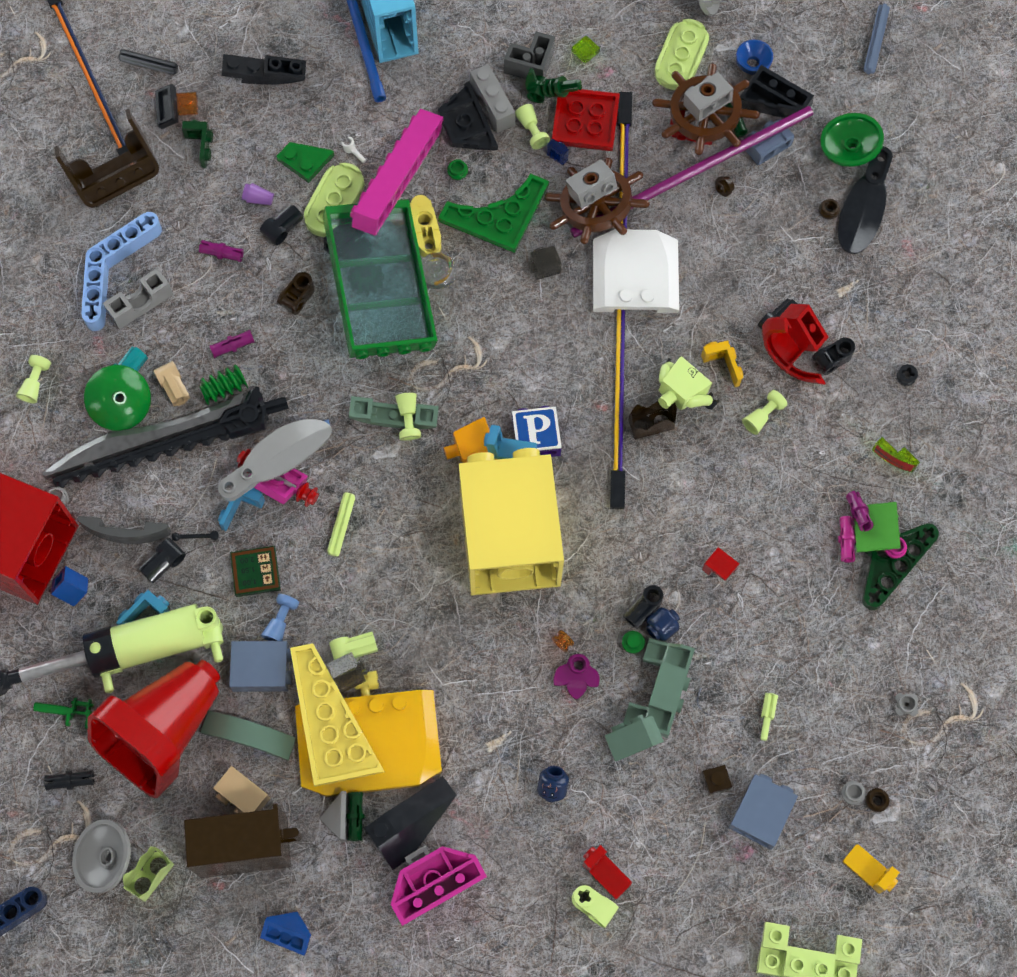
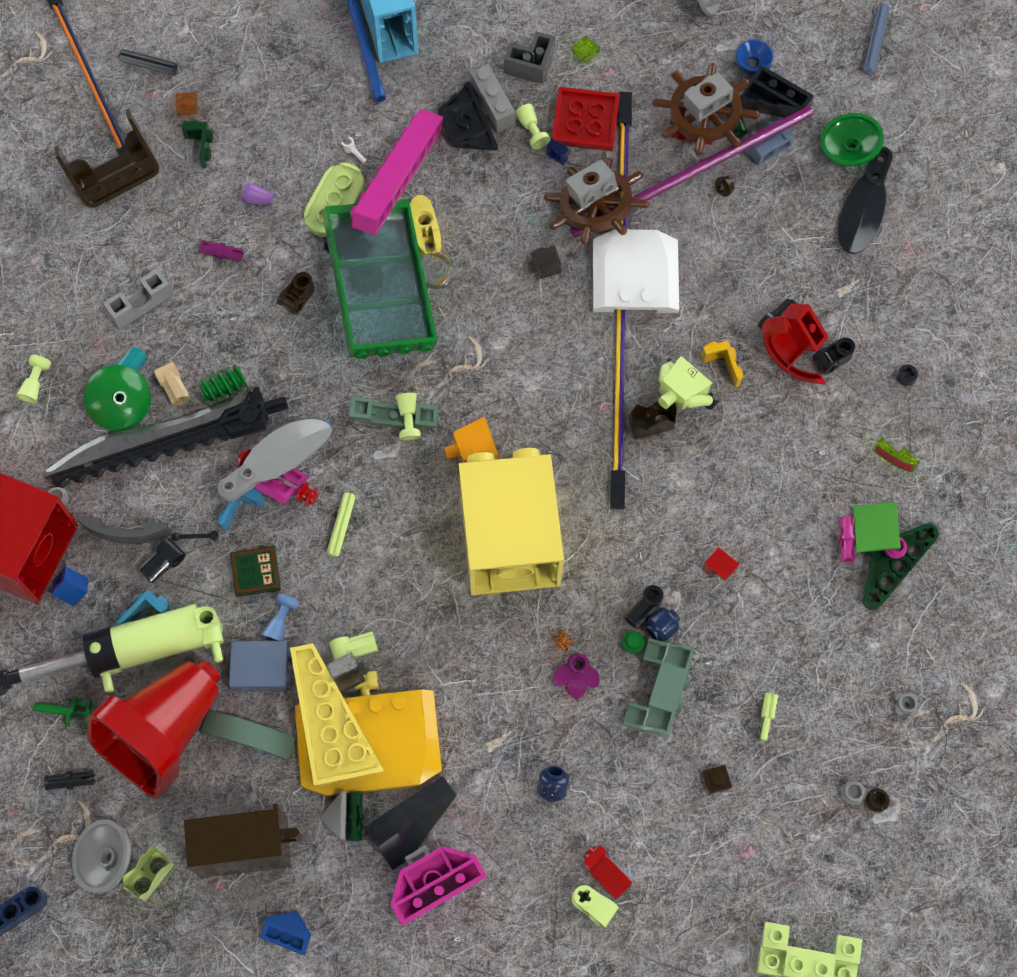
(151, 228): light blue beam -> none
(166, 106): black tile -> none
(231, 343): magenta pin -> none
(240, 792): tan brick -> none
(266, 71): black slope -> none
(277, 228): black piece -> none
(304, 159): green wing -> none
(457, 169): green plate -> none
(502, 221): green plate -> none
(503, 447): dark azure bracket -> none
(539, 427): piece -> none
(541, 87): dark green piece -> none
(633, 738): sand green brick -> none
(681, 52): yellowish green tile -> none
(756, 420): yellowish green piece -> none
(763, 811): sand blue brick -> none
(829, 204): dark brown plate -> none
(859, 511): magenta pin -> none
(871, 870): yellow bracket -> none

